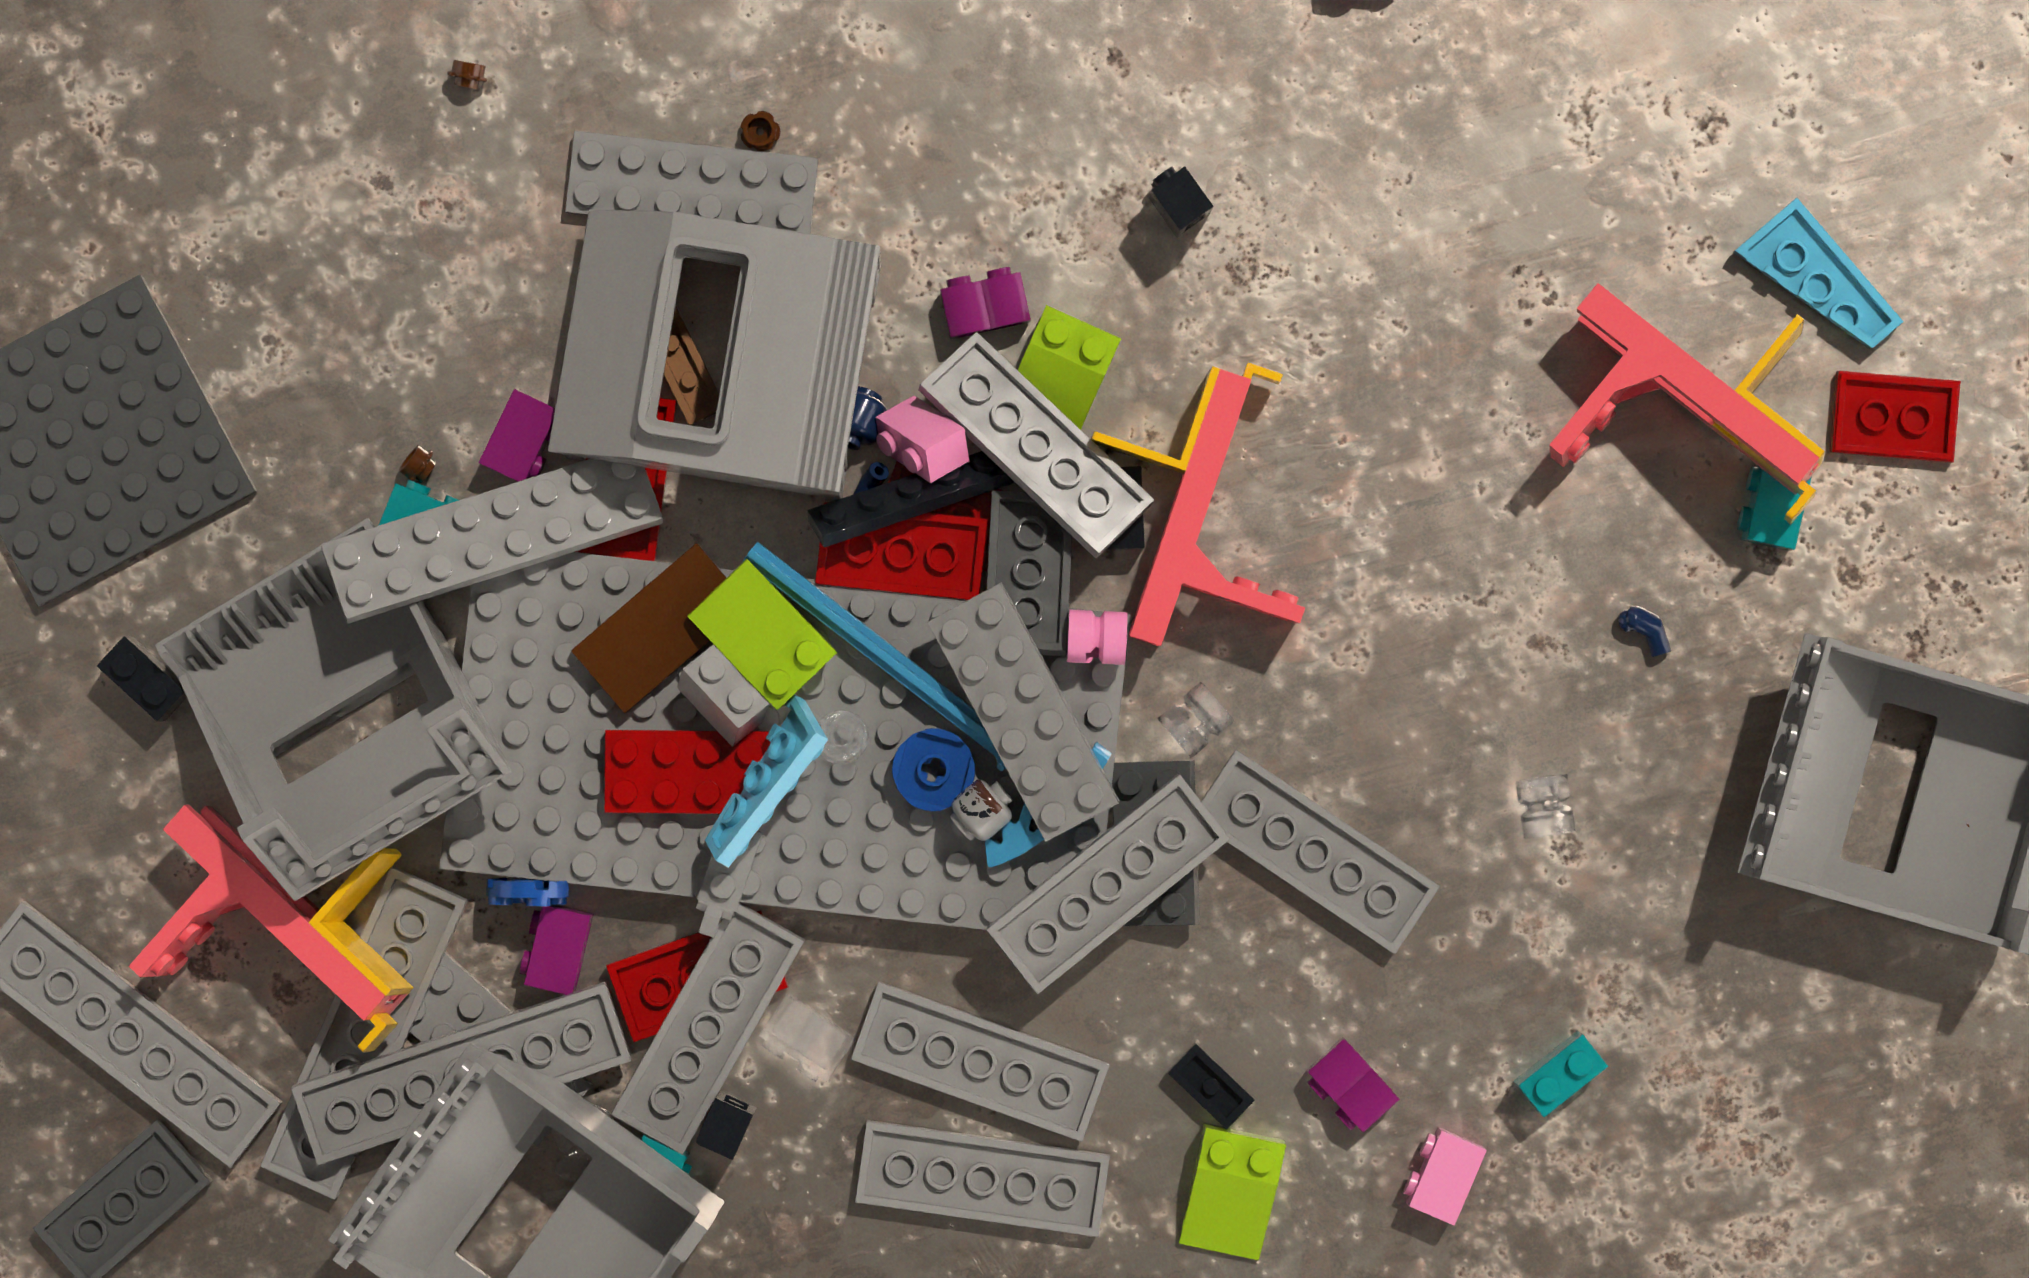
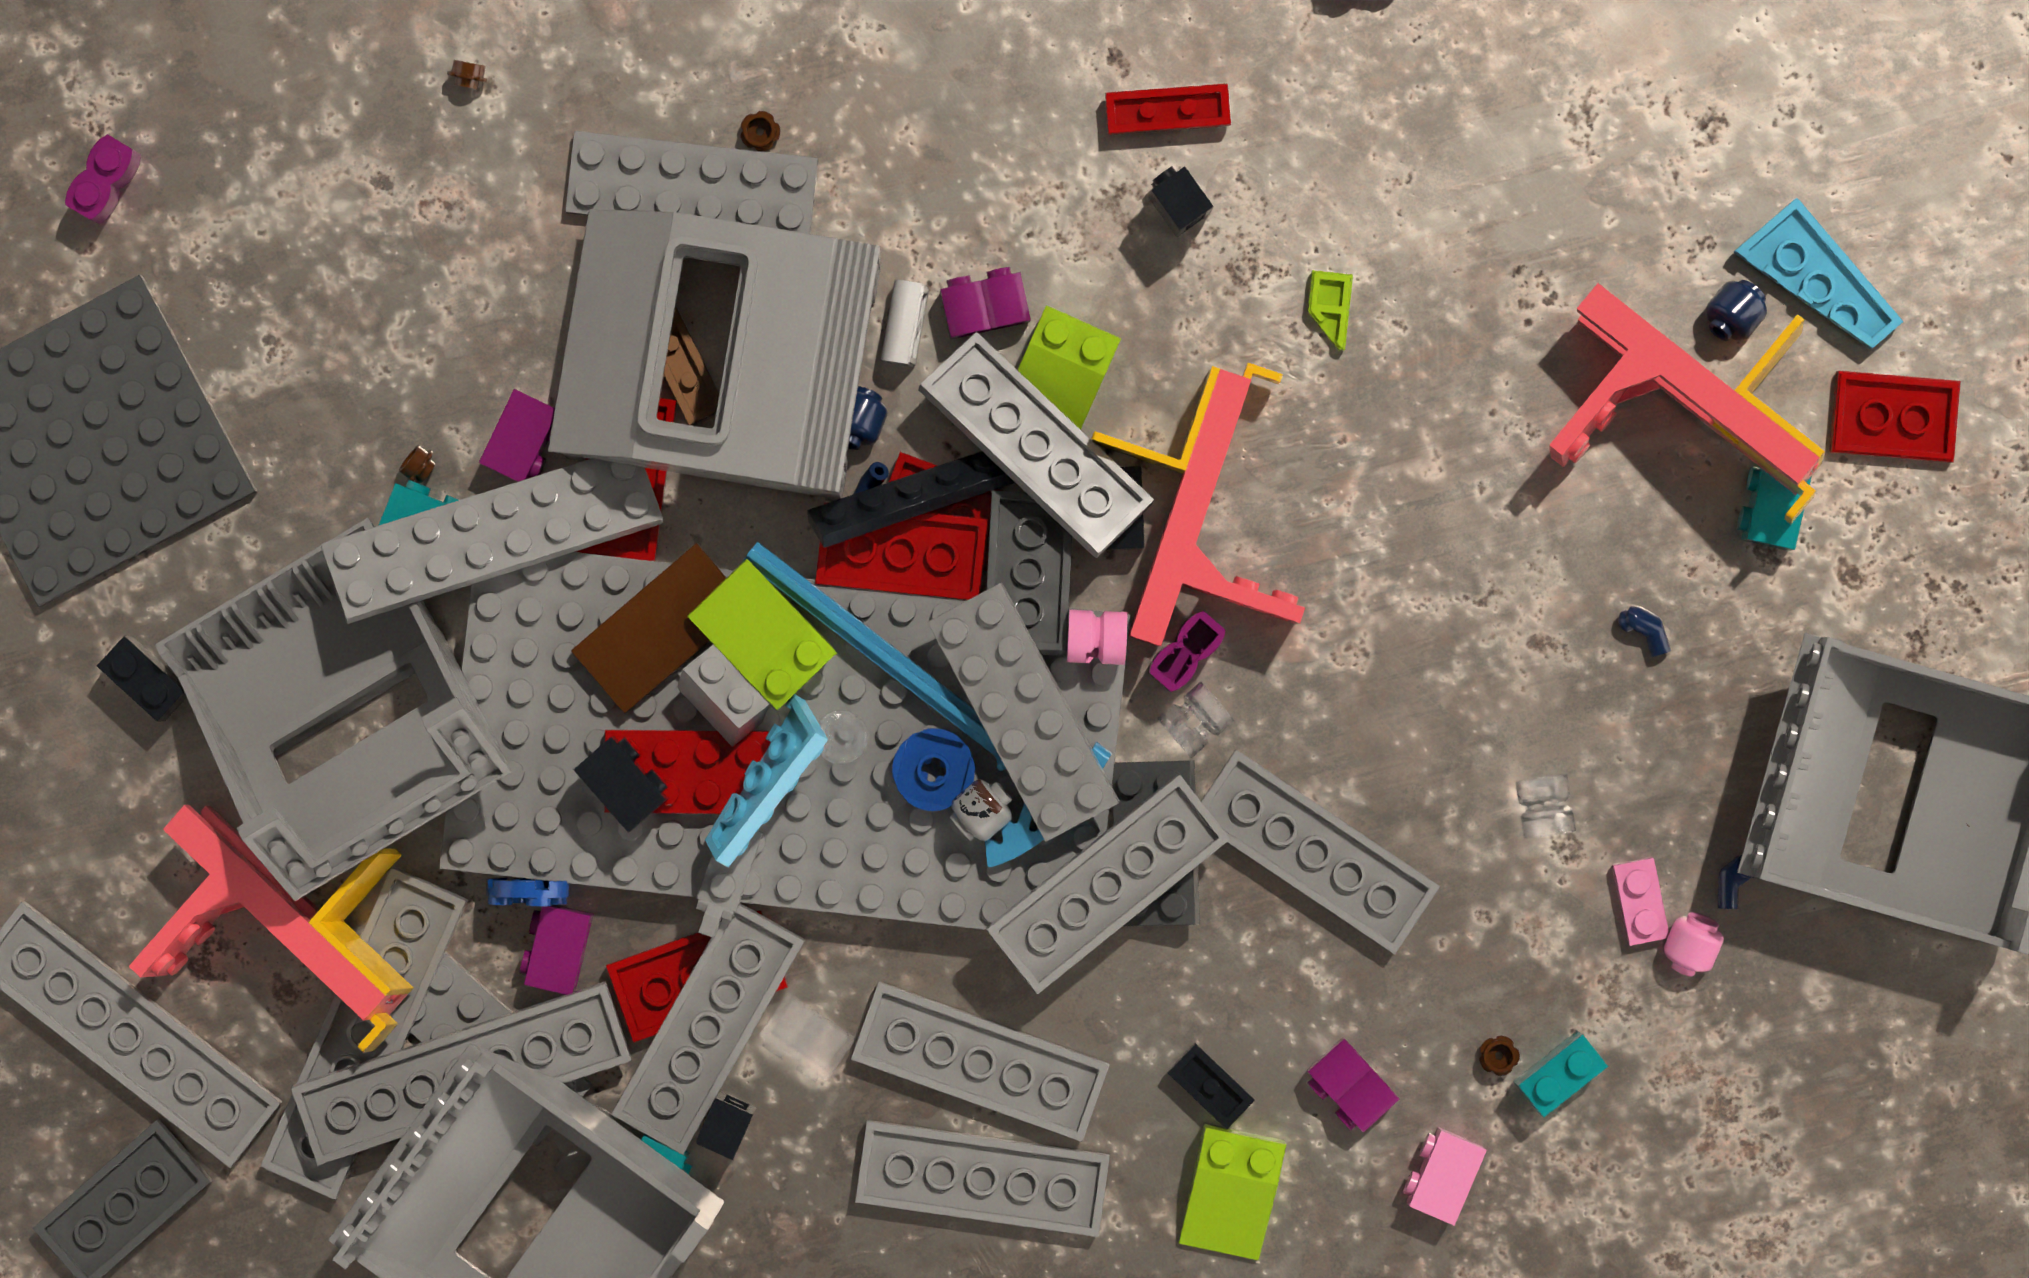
(98, 187): none -> magenta brick
(622, 782): none -> black brick
(904, 323): none -> white brick
(922, 439): bright pink brick -> none
(1168, 109): none -> red plate
(1179, 660): none -> magenta brick
(1331, 304): none -> lime tile
(1499, 1066): none -> reddish brown plate
(1640, 901): none -> bright pink plate
(1693, 944): none -> bright pink head
(1729, 884): none -> dark blue arm
(1736, 310): none -> dark blue head

